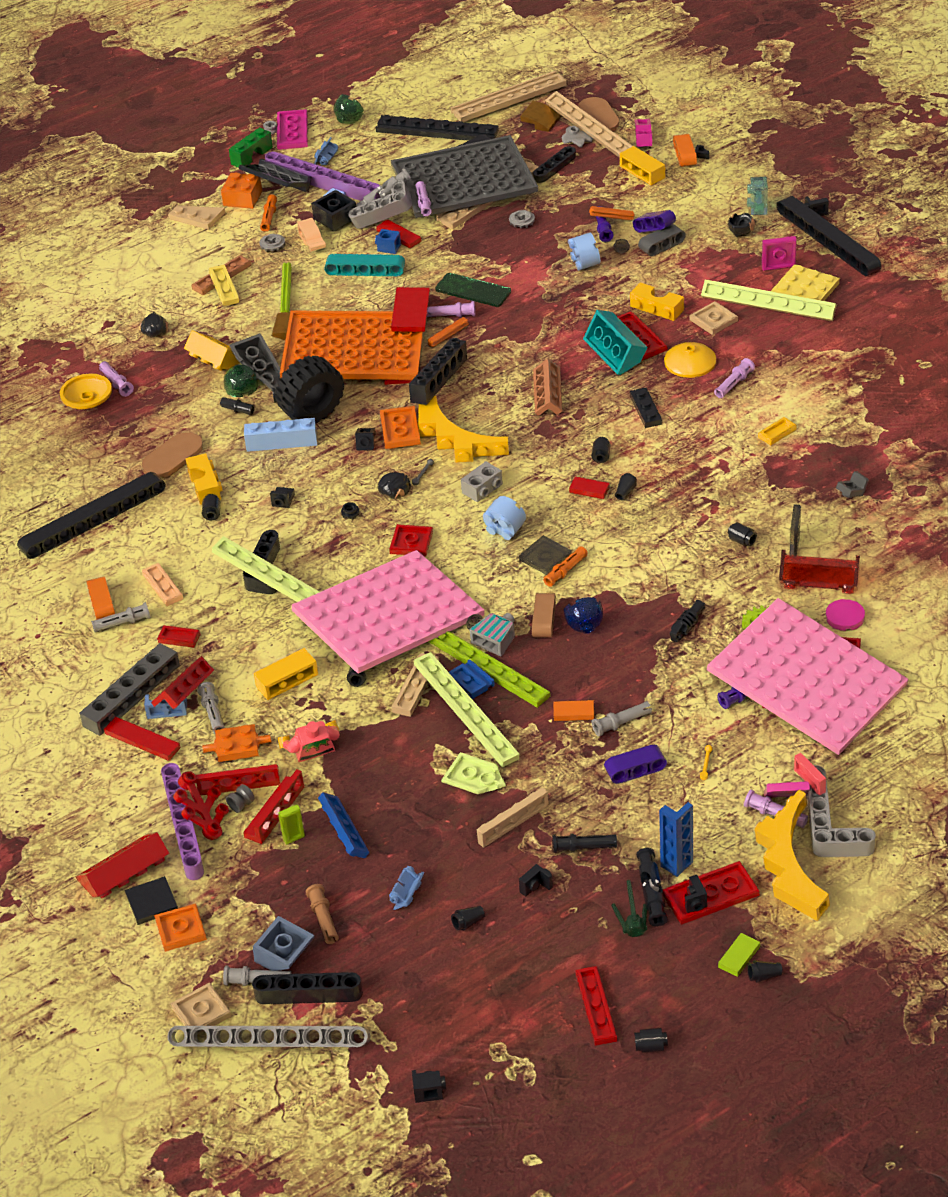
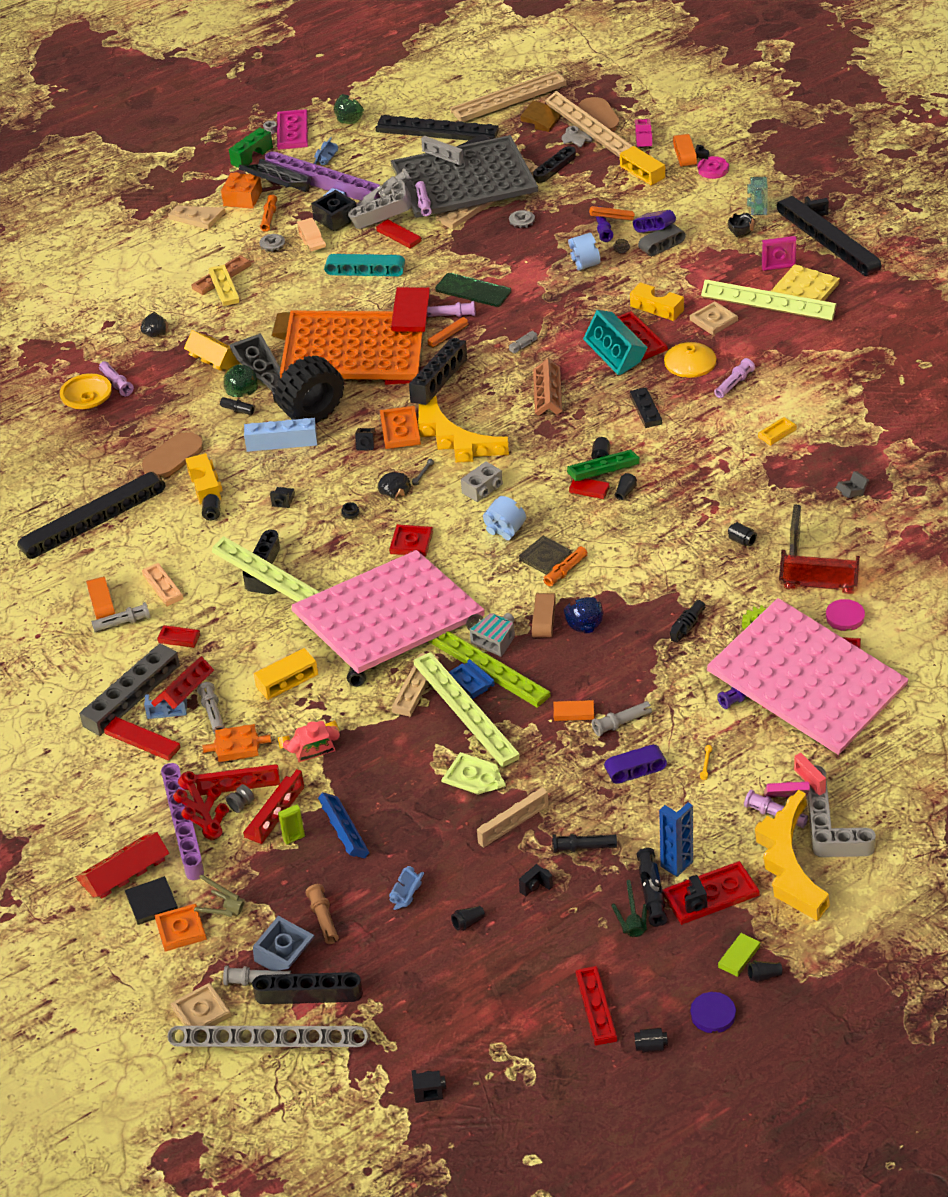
(232, 902): none -> olive plant
(285, 287): lime axle -> none
(388, 241): blue brick -> none
(442, 150): none -> light grey tile
(523, 342): none -> light grey axle
(603, 465): none -> green plate
(713, 167): none -> dark pink tile
(713, 1012): none -> dark purple tile

